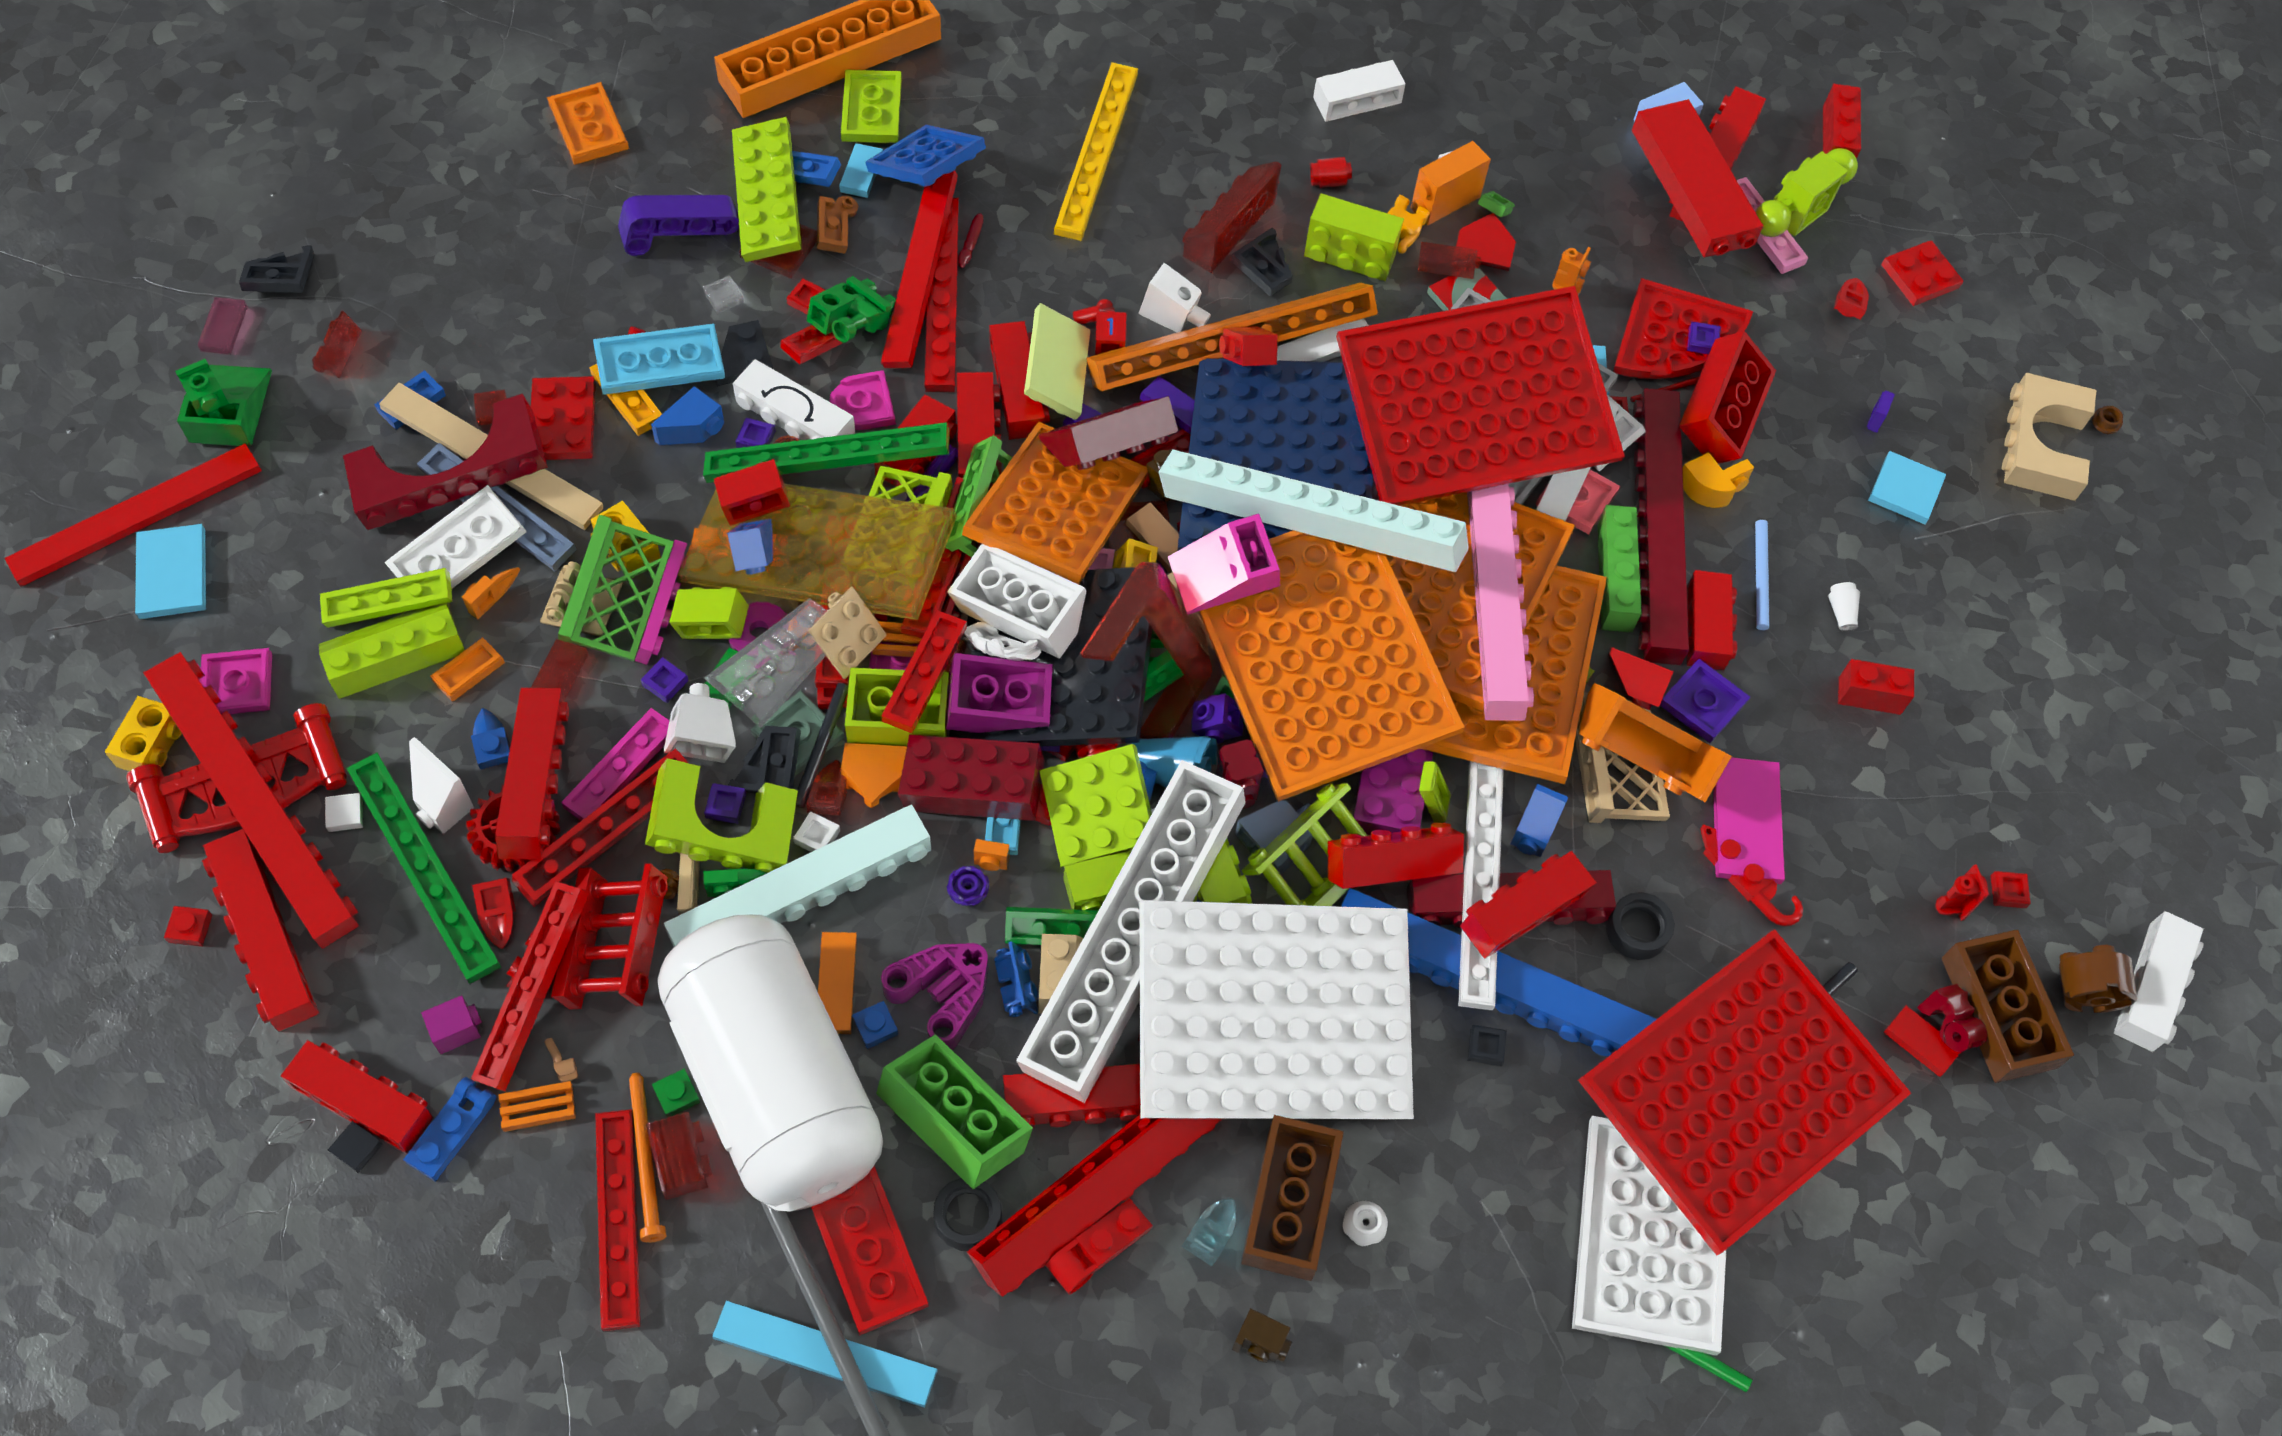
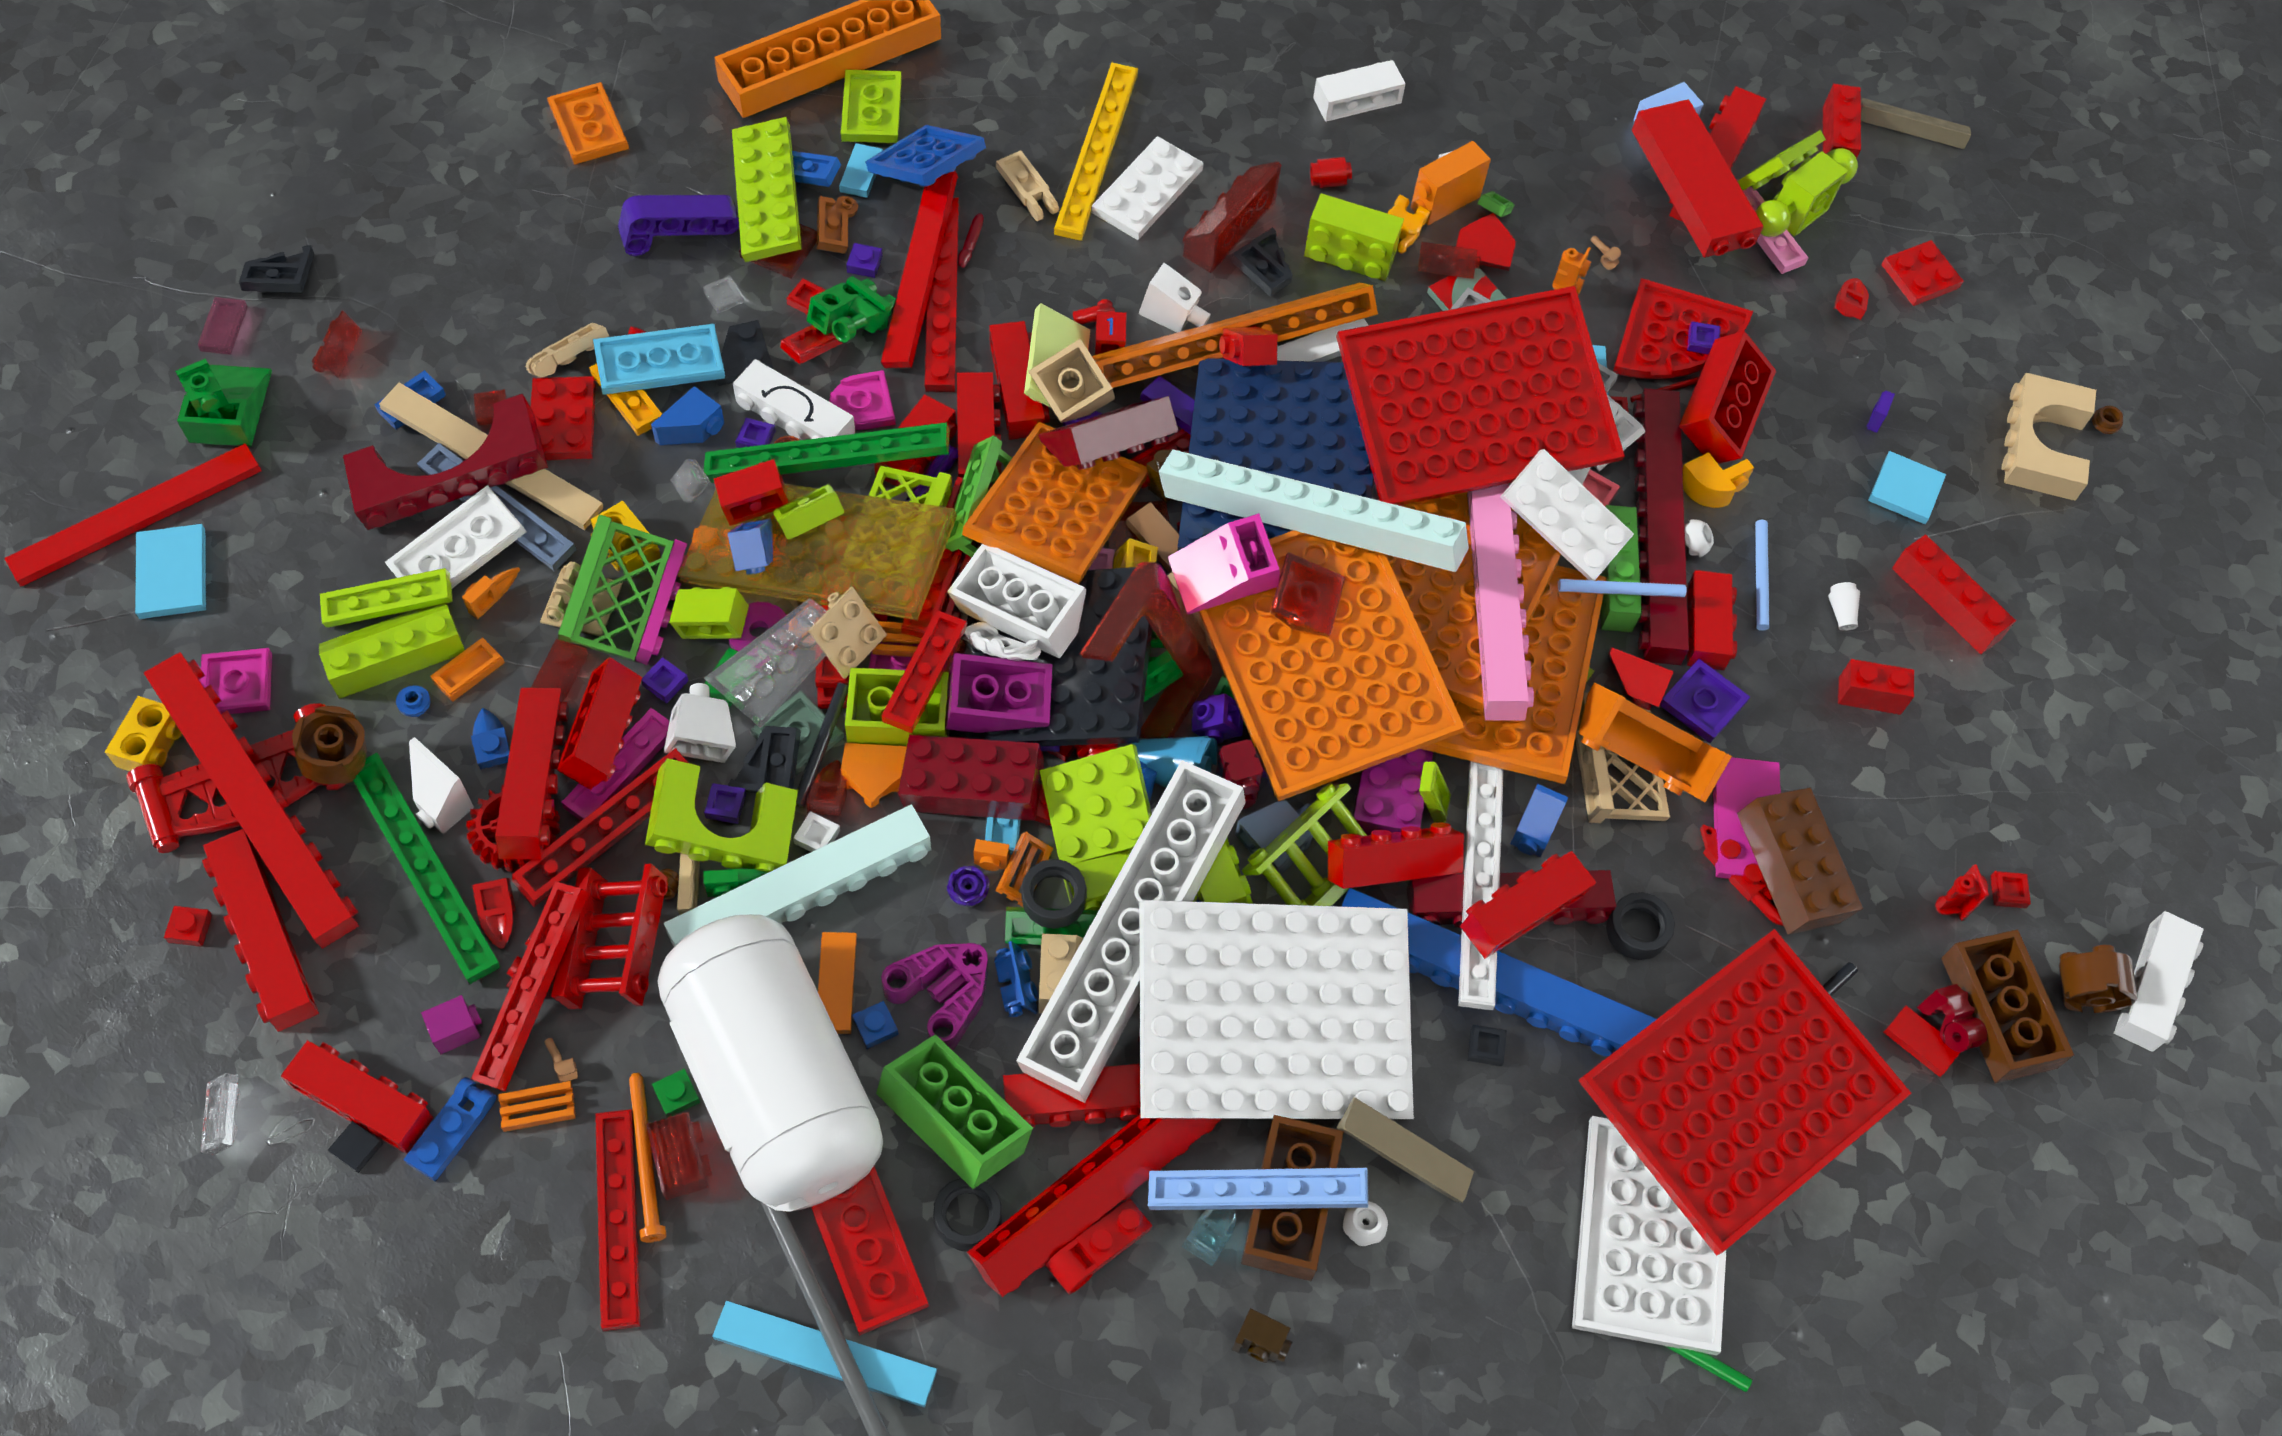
(219, 1114): none -> clear plate
(330, 745): none -> reddish brown brick
(344, 812): white tile -> none
(416, 708): none -> blue plate
(565, 350): none -> tan hinge
(600, 724): none -> red brick
(690, 480): none -> clear plate
(808, 511): none -> lime slope
(864, 260): none -> dark purple plate
(1013, 891): none -> orange tile
(1027, 184): none -> tan hinge
(1050, 869): none -> black tyre
(1072, 383): none -> tan slope
(1147, 188): none -> white plate
(1258, 1189): none -> light blue tile
(1307, 596): none -> clear red slope
(1406, 1150): none -> dark tan slope
(1567, 515): none -> white plate
(1610, 257): none -> medium nougat hand
(1624, 588): none -> light blue bar
(1698, 537): none -> white plate
(1782, 162): none -> lime plate
(1799, 860): none -> reddish brown brick
(1914, 123): none -> dark tan slope
(1953, 594): none -> red brick

